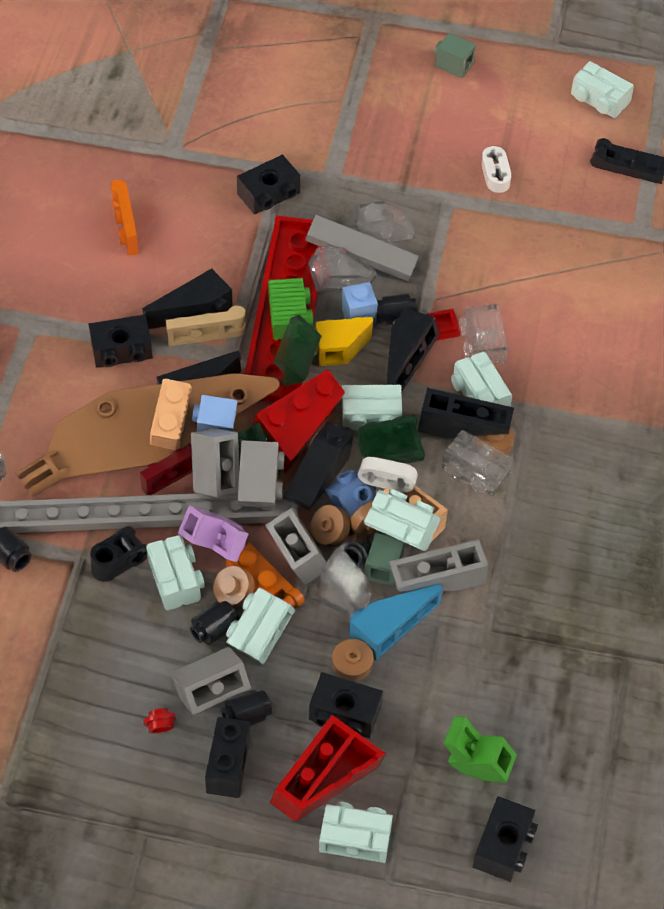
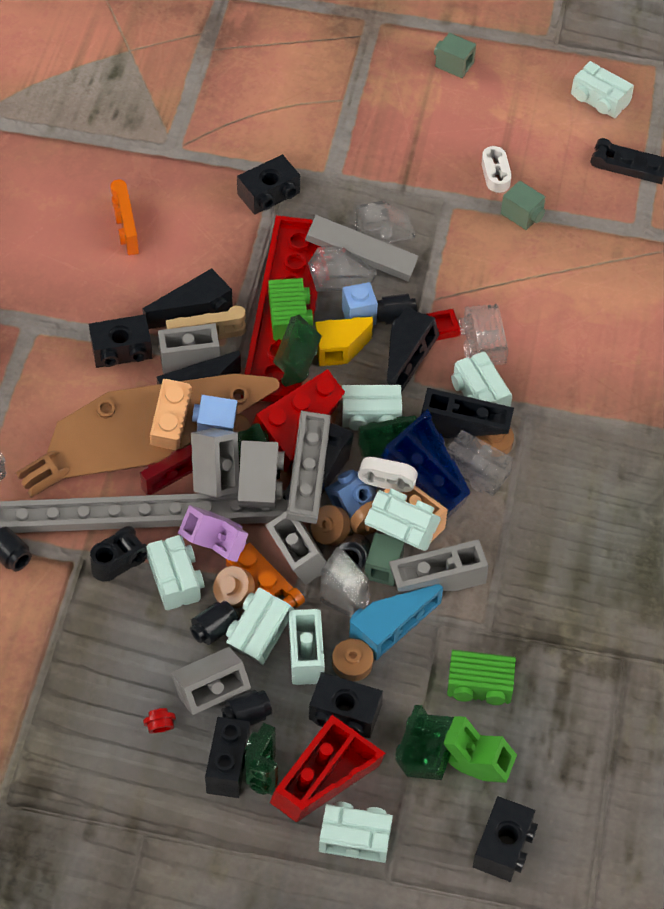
(187, 346): none -> light grey brick
(259, 763): none -> clear green bracket
(306, 646): none -> light aqua brick
(308, 467): none -> light grey tile
(422, 746): none -> clear green bracket
(425, 451): none -> clear blue wedge
(481, 677): none -> bright green brick
(523, 205): none -> sand green brick

